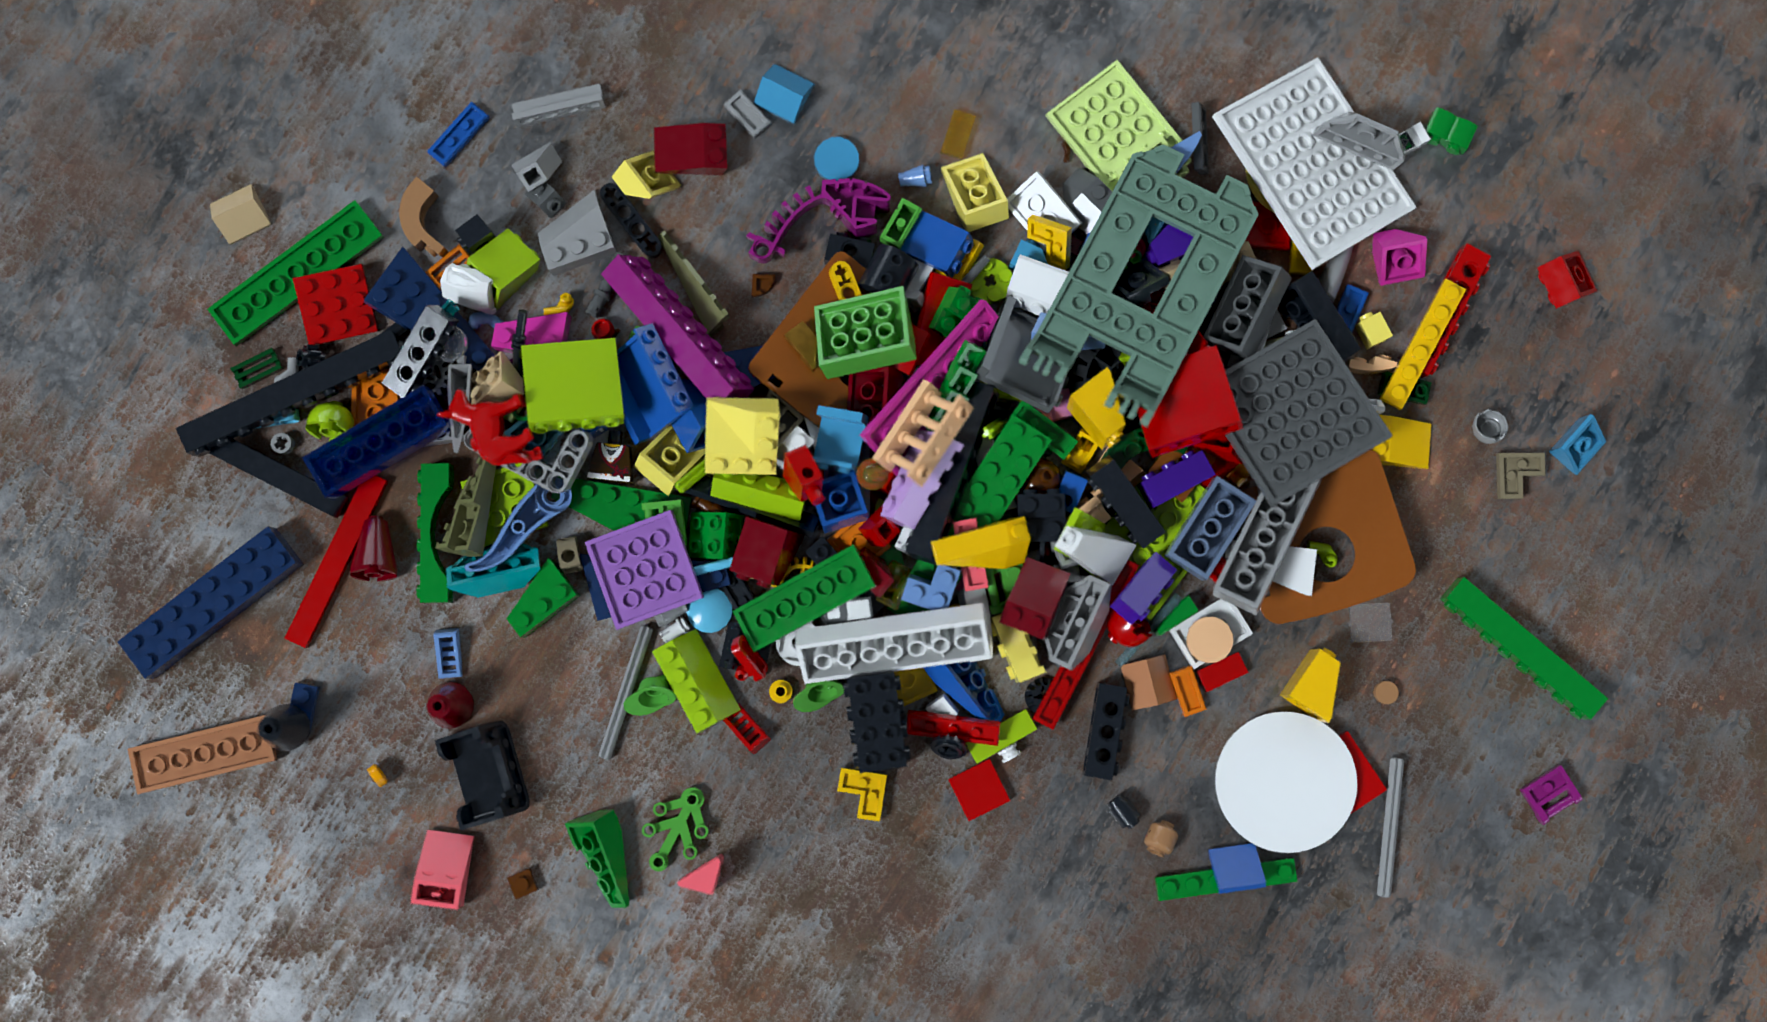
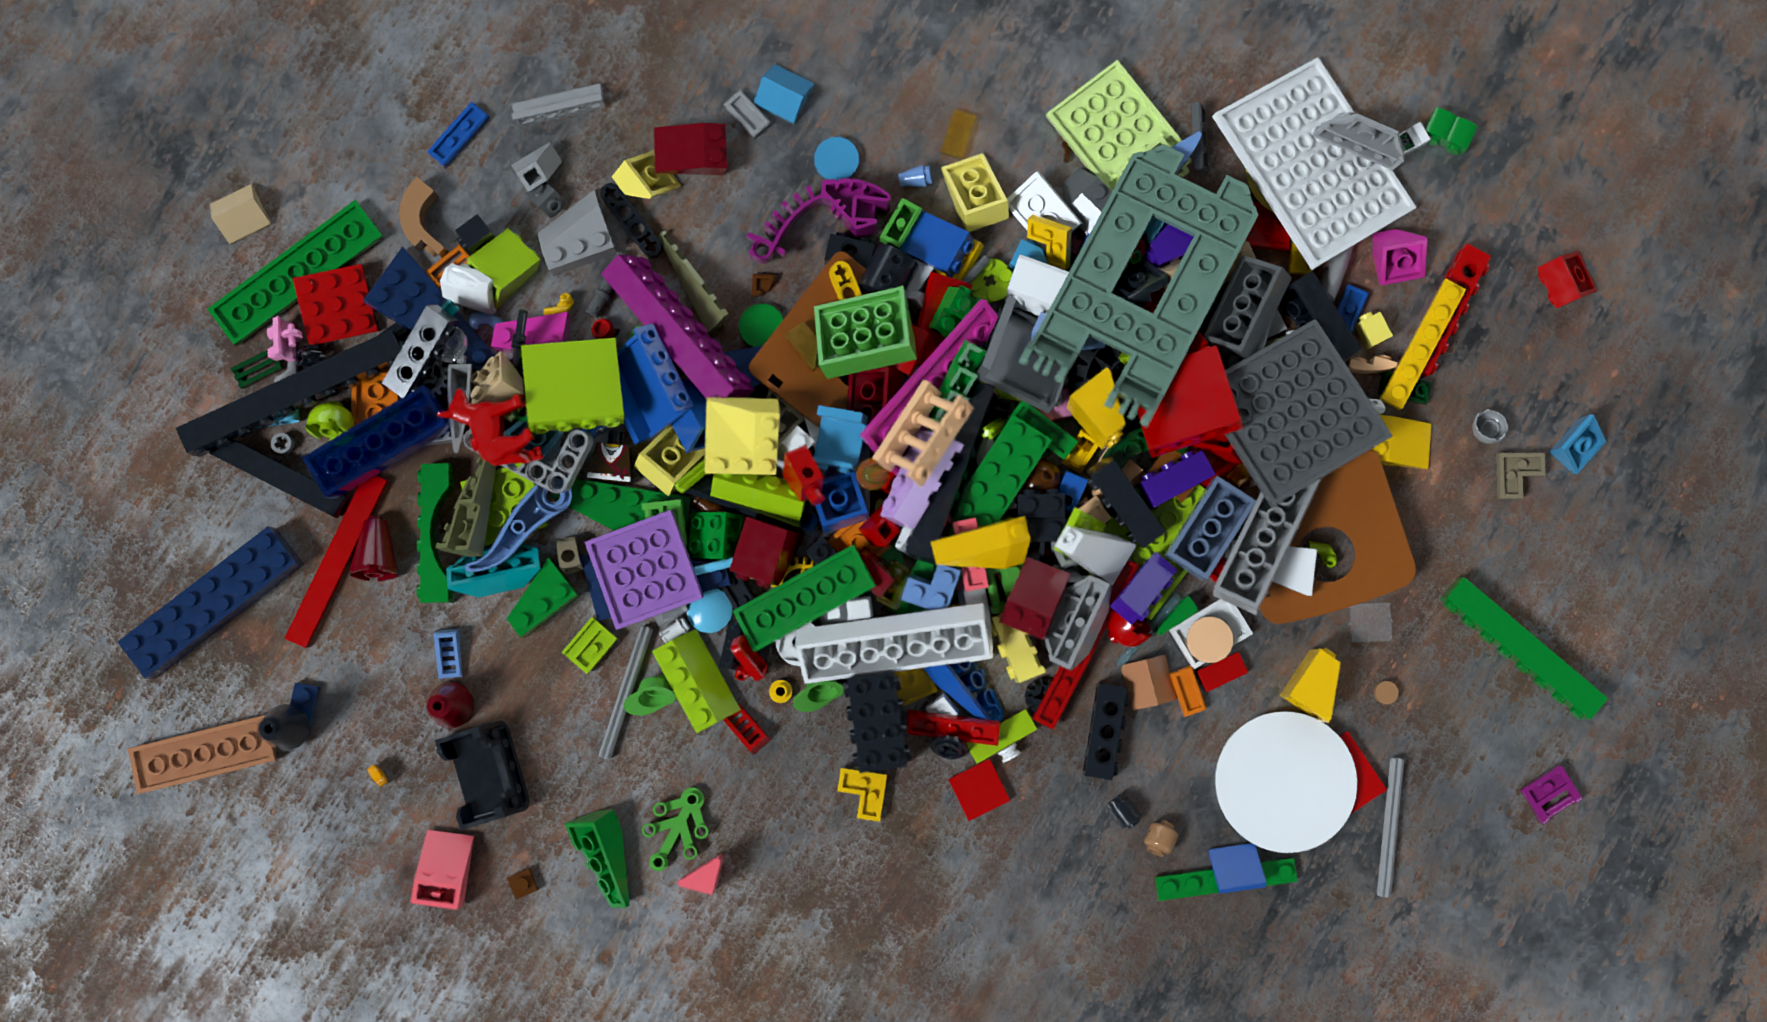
(284, 340): none -> bright pink hips
(589, 645): none -> lime plate
(759, 324): none -> green tile

